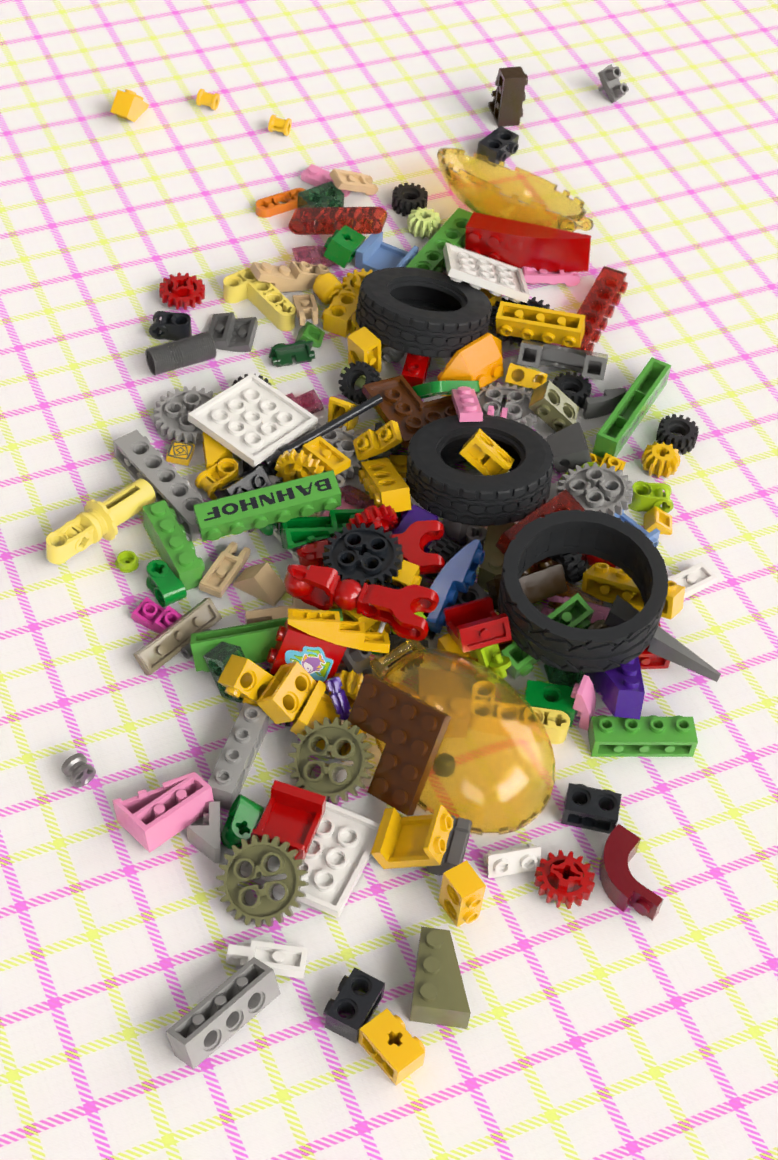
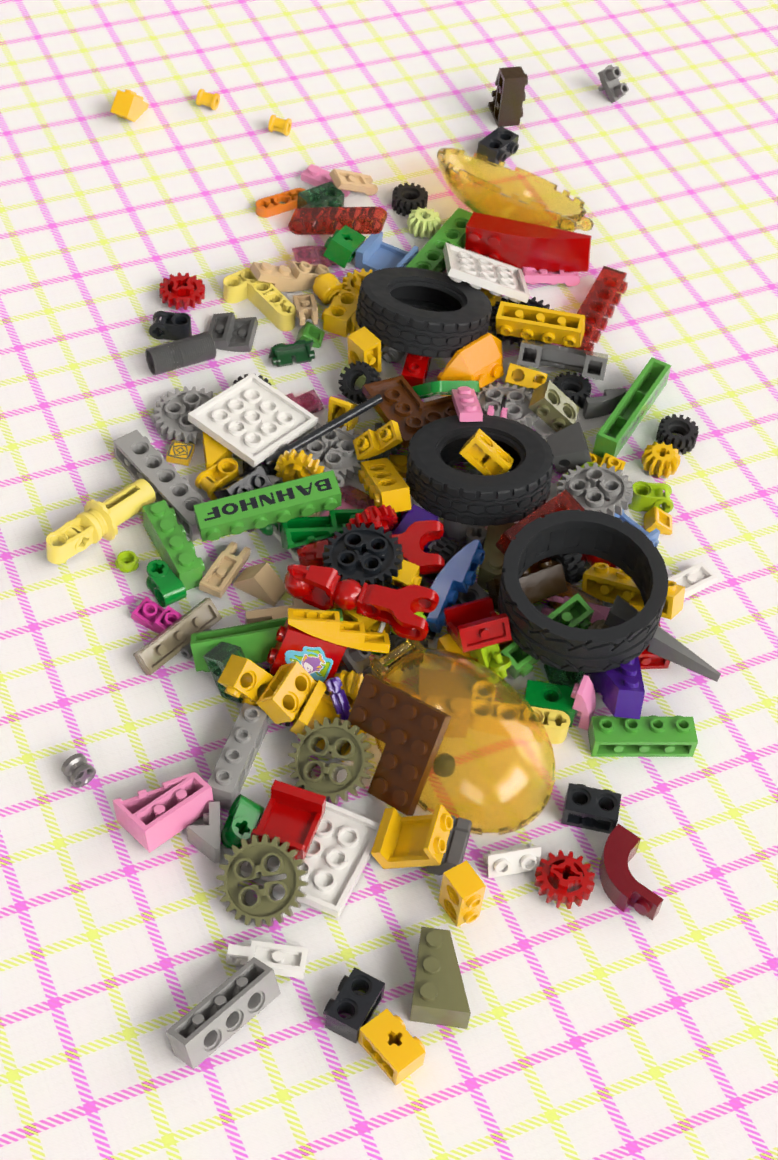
(327, 454): yellow plate -> none

